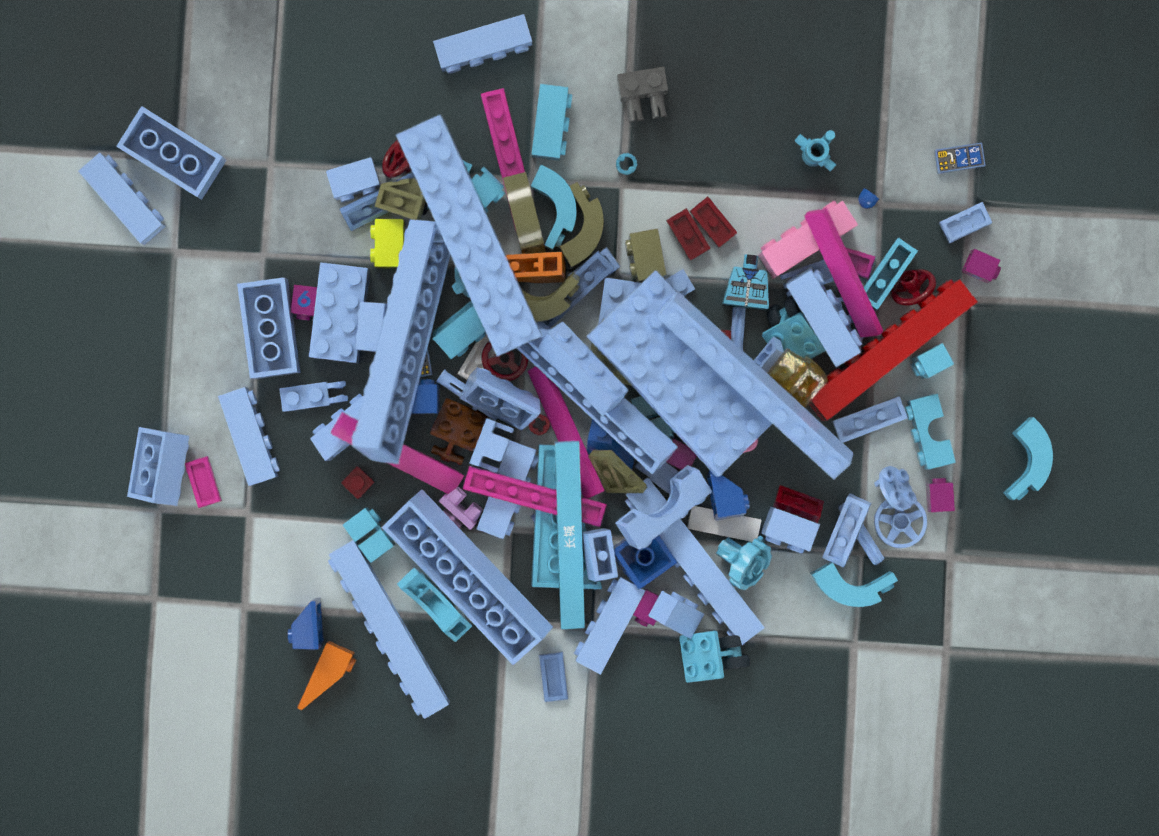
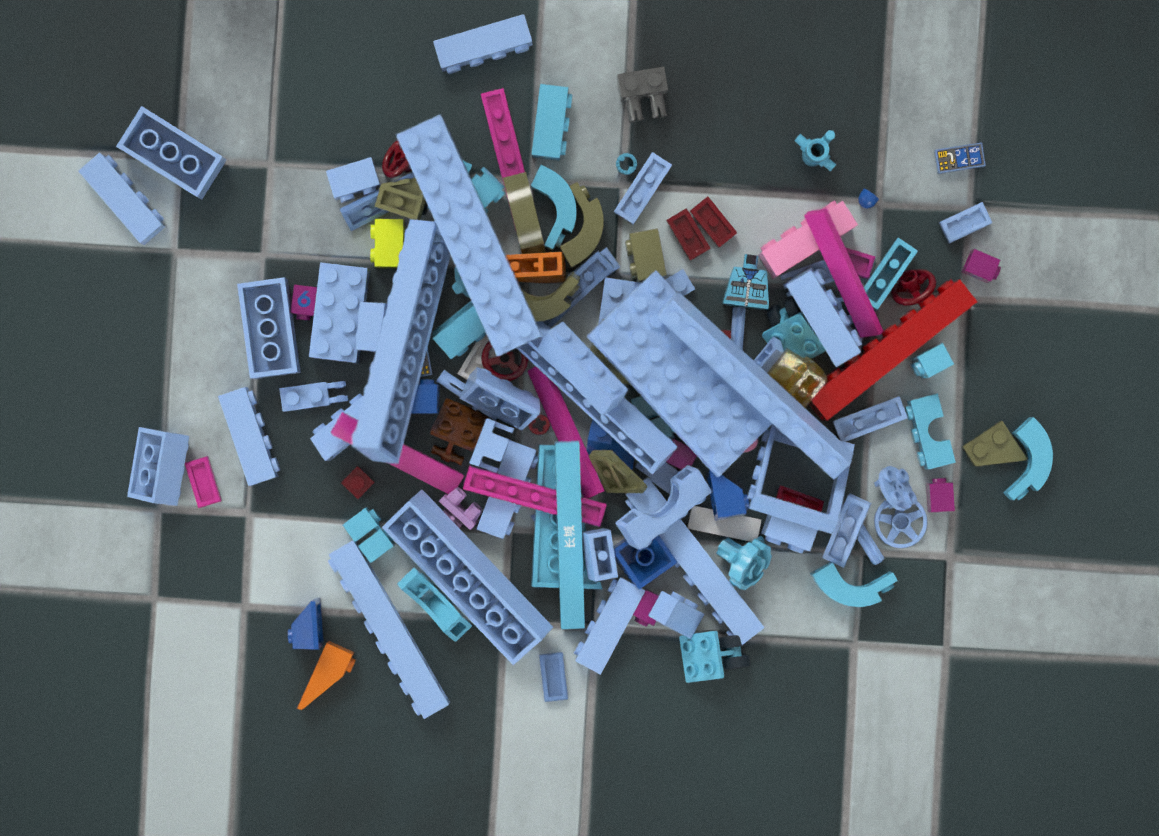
(642, 188): none -> light blue plate
(786, 510): none -> light blue window
(994, 447): none -> olive wing

